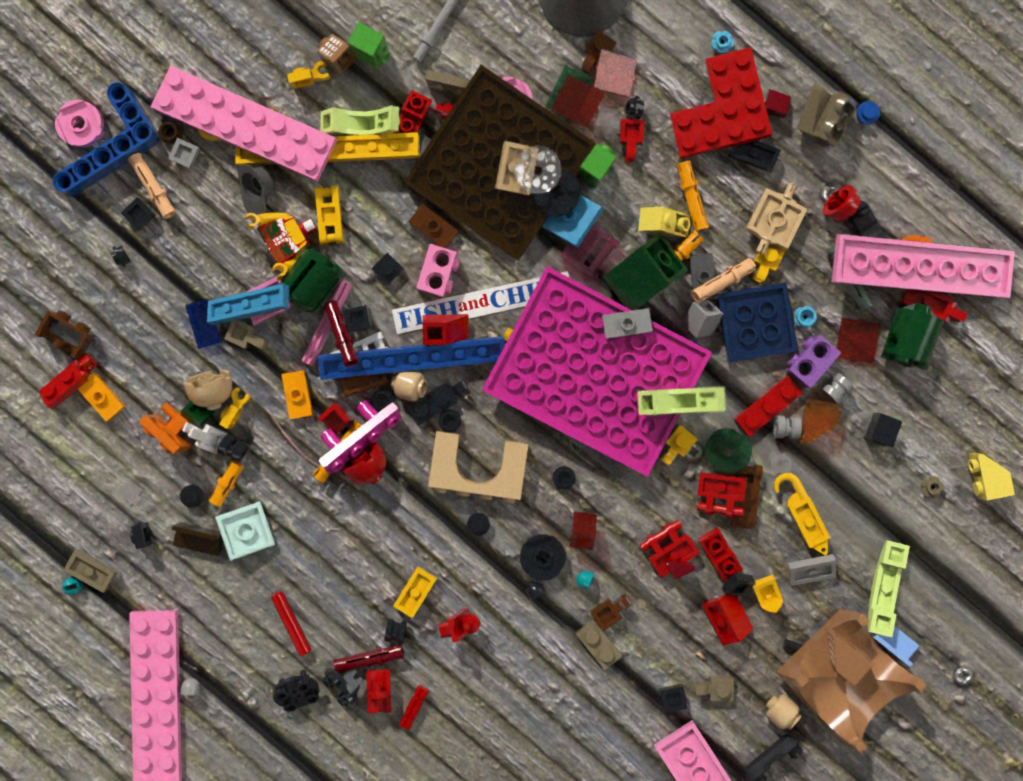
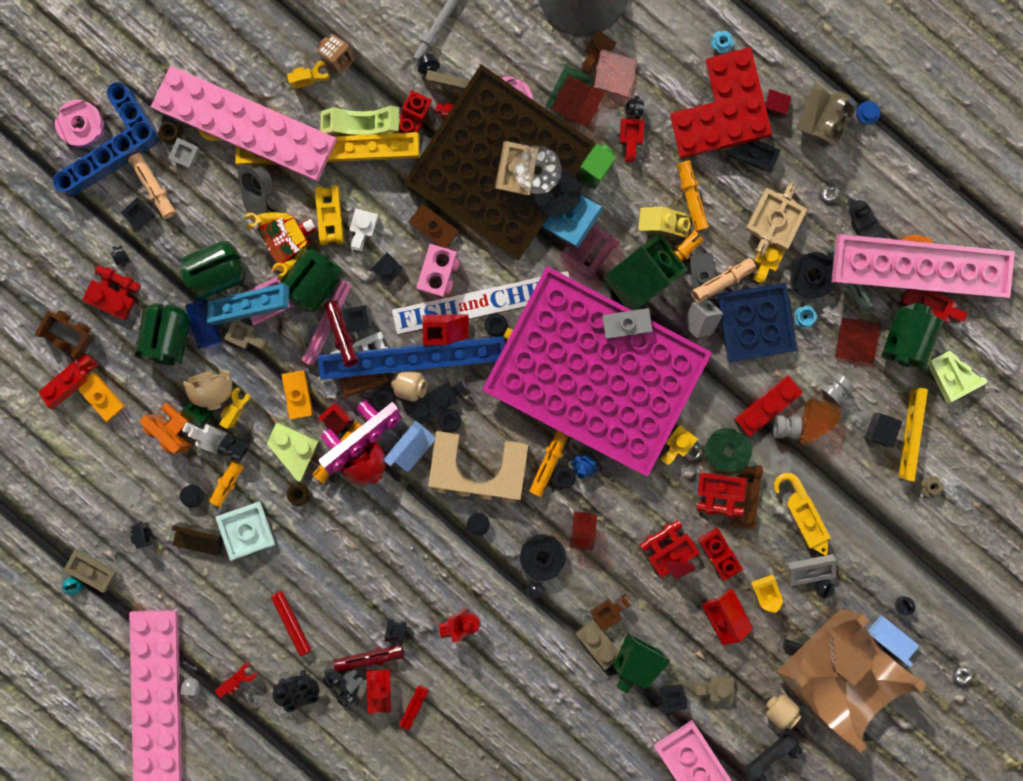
(108, 299): none -> red plate
(162, 334): none -> dark green cylinder
(212, 269): none -> dark green cylinder
(232, 684): none -> red plate
(291, 494): none -> dark brown plate
(292, 449): none -> yellowish green wing
(363, 226): none -> white plate
(369, 46): bright green brick -> none
(410, 447): none -> light blue panel
(415, 592): yellow plate -> none
(428, 62): none -> black plate
(496, 324): none -> black plate
(549, 462): none -> light orange pin
(584, 466): none -> blue plant
(584, 579): teal hinge -> none
(638, 663): none -> dark green torso
(681, 400): yellowish green arch -> none
(738, 584): black plate -> none
(801, 281): none -> black plate
(815, 365): medium lavender brick -> none
(821, 586): none -> black hinge
(842, 204): red piece -> none
(885, 588): yellowish green slope -> none
(902, 609): none -> black hinge
(912, 434): none -> yellow tile
(954, 376): none -> yellowish green wing
(990, 478): light yellow slope -> none

